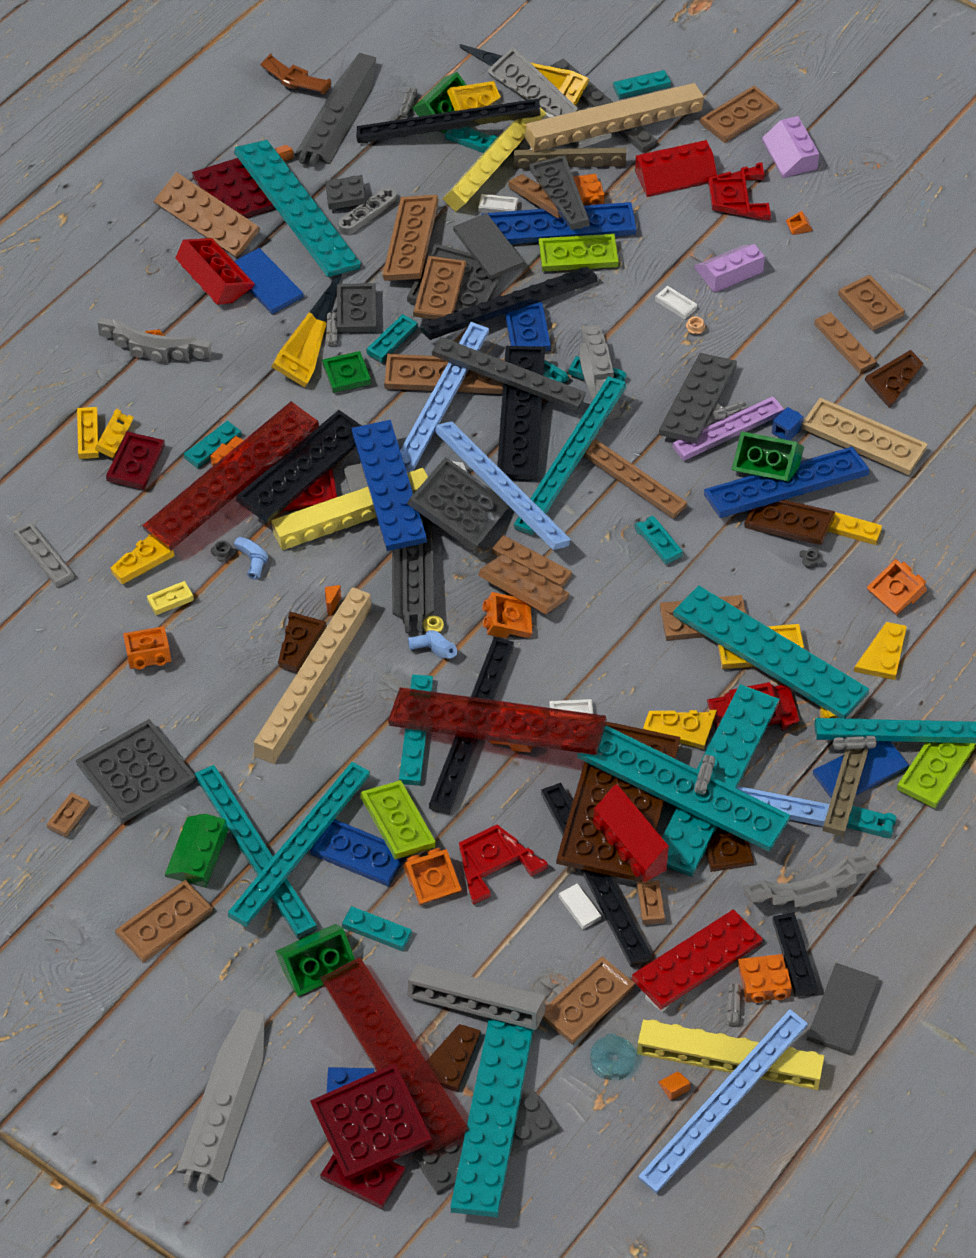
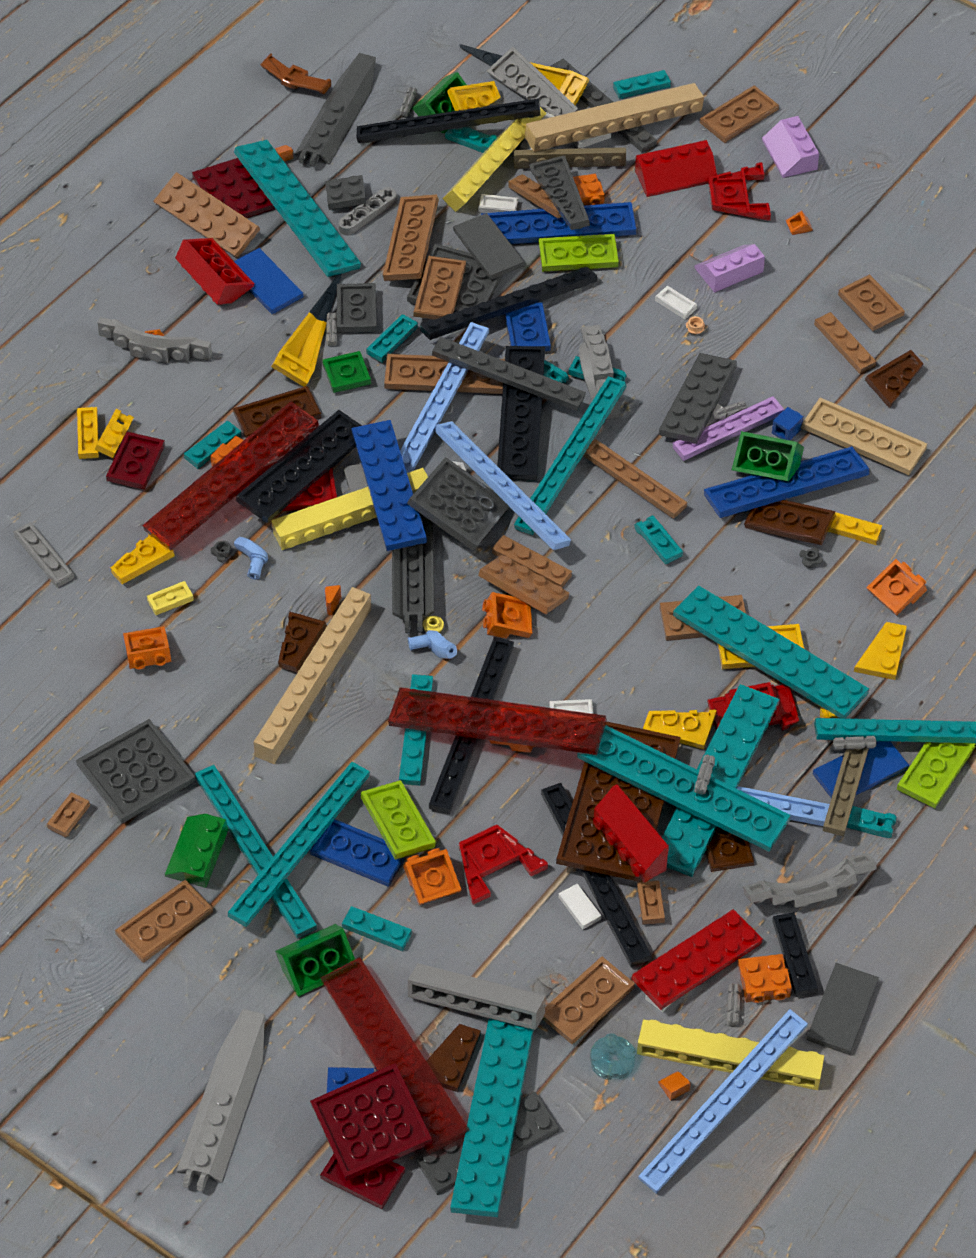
(255, 414): none -> reddish brown tile

